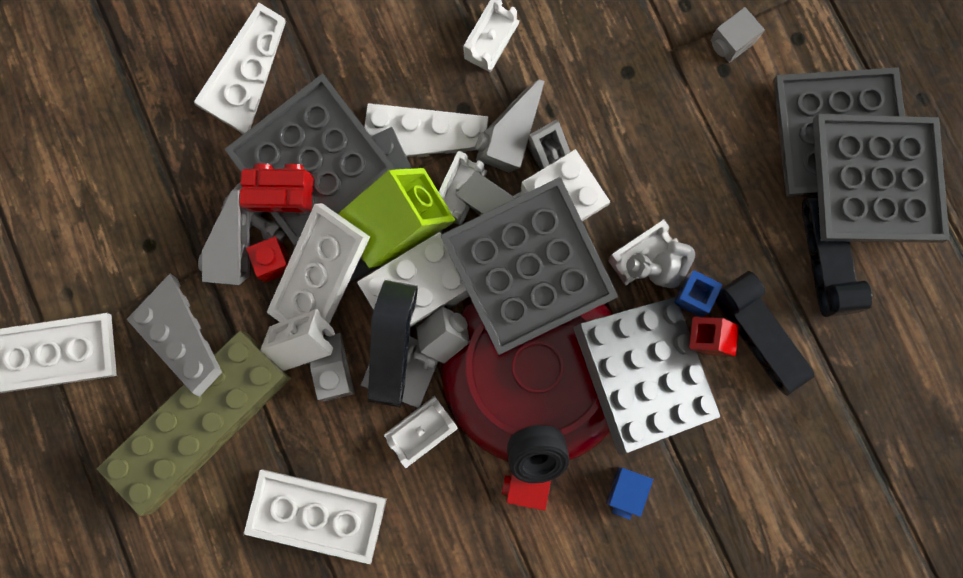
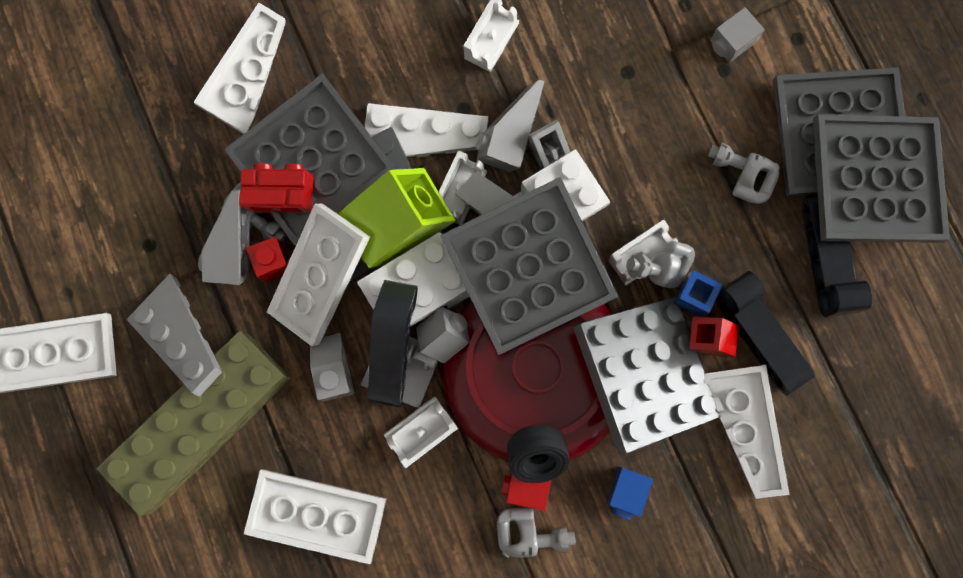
(298, 340): white hinge -> none
(529, 541): none -> light grey piece
(749, 168): none -> light grey piece
(751, 426): none -> white wing

